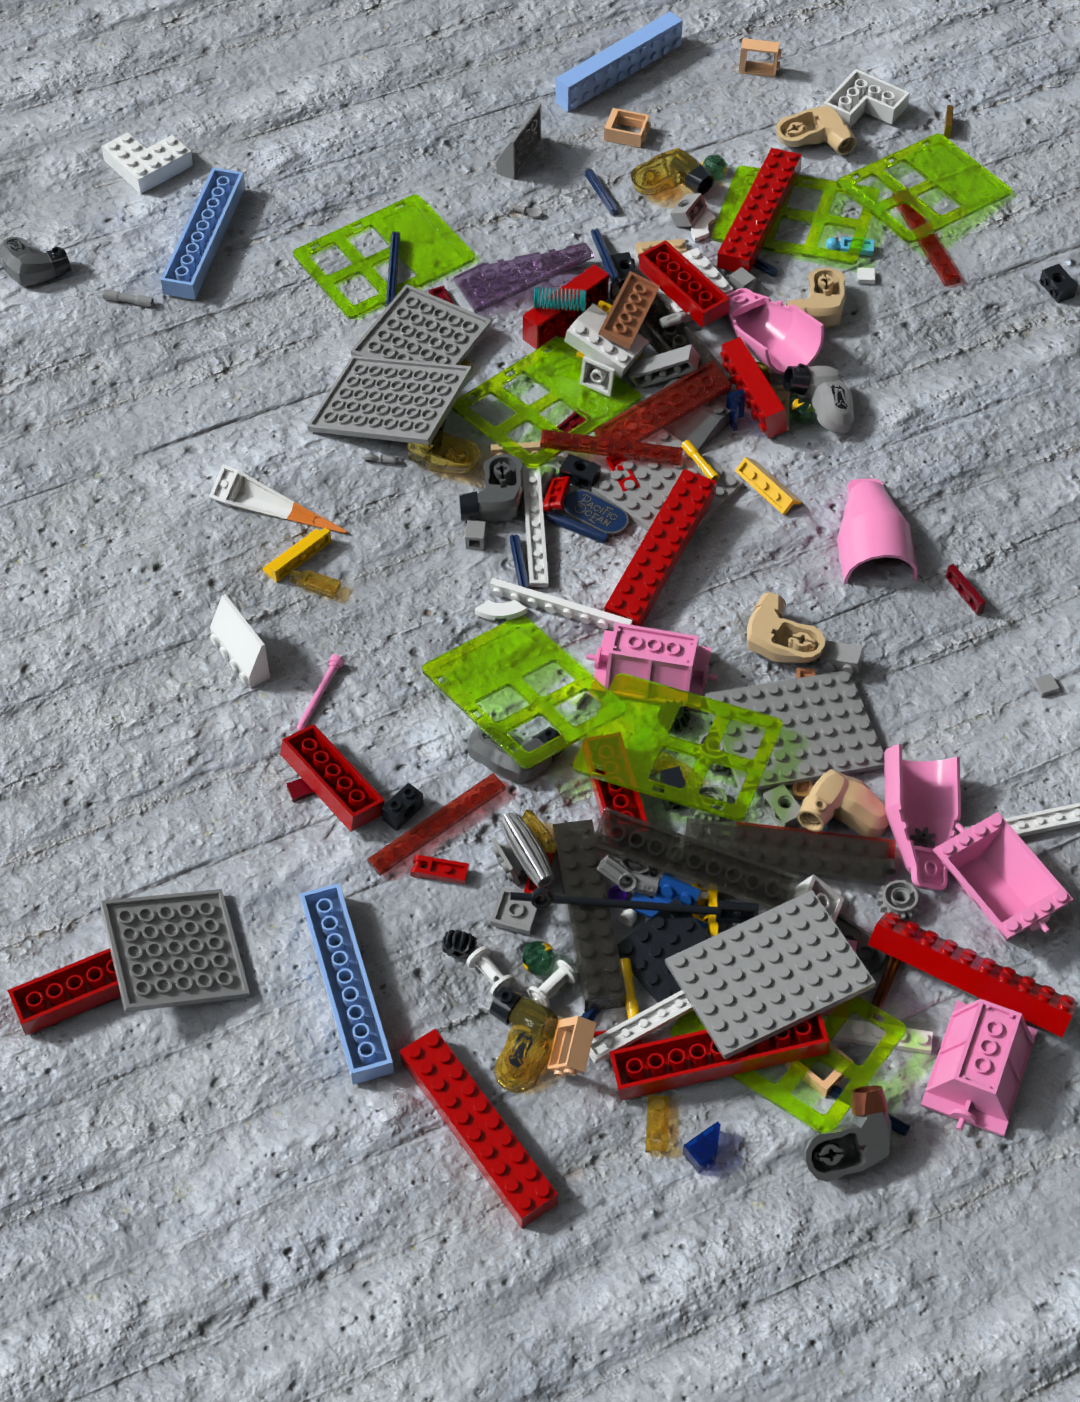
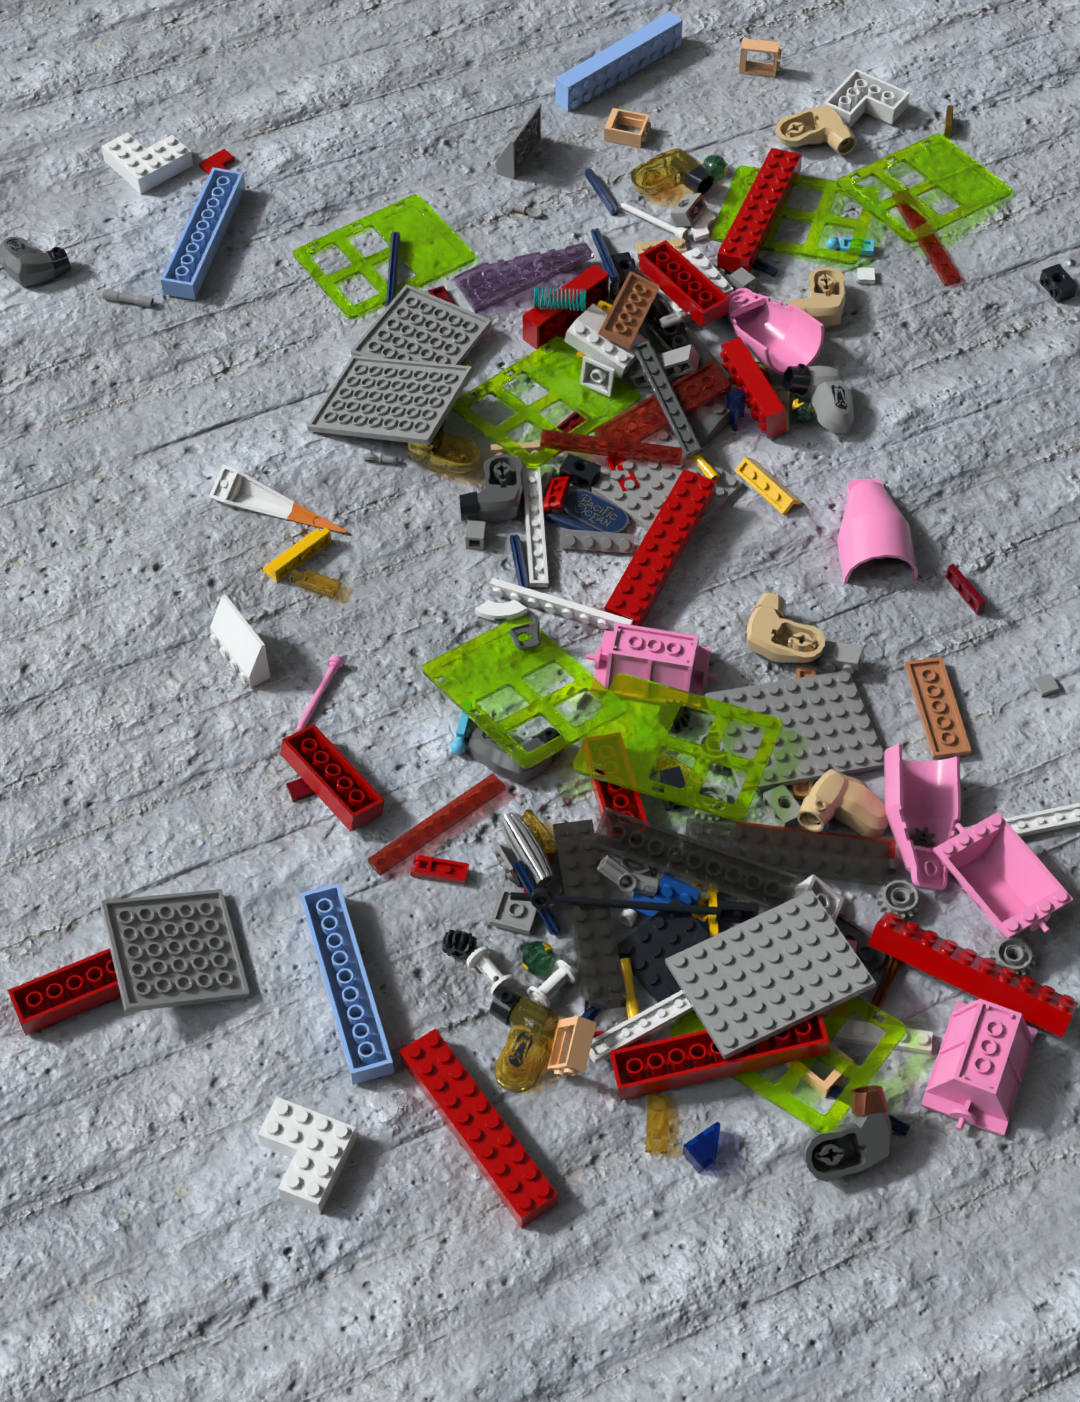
(218, 160): none -> red tile
(317, 1148): none -> white brick
(402, 806): black brick -> none
(458, 746): none -> medium azure plate
(529, 886): none -> dark blue axle
(532, 629): none -> dark grey piece
(597, 541): none -> light grey plate
(617, 894): dark purple tile -> none
(667, 399): none -> dark grey tile
(680, 232): none -> white piece
(937, 708): none -> nougat plate
(1015, 948): none -> light grey gear

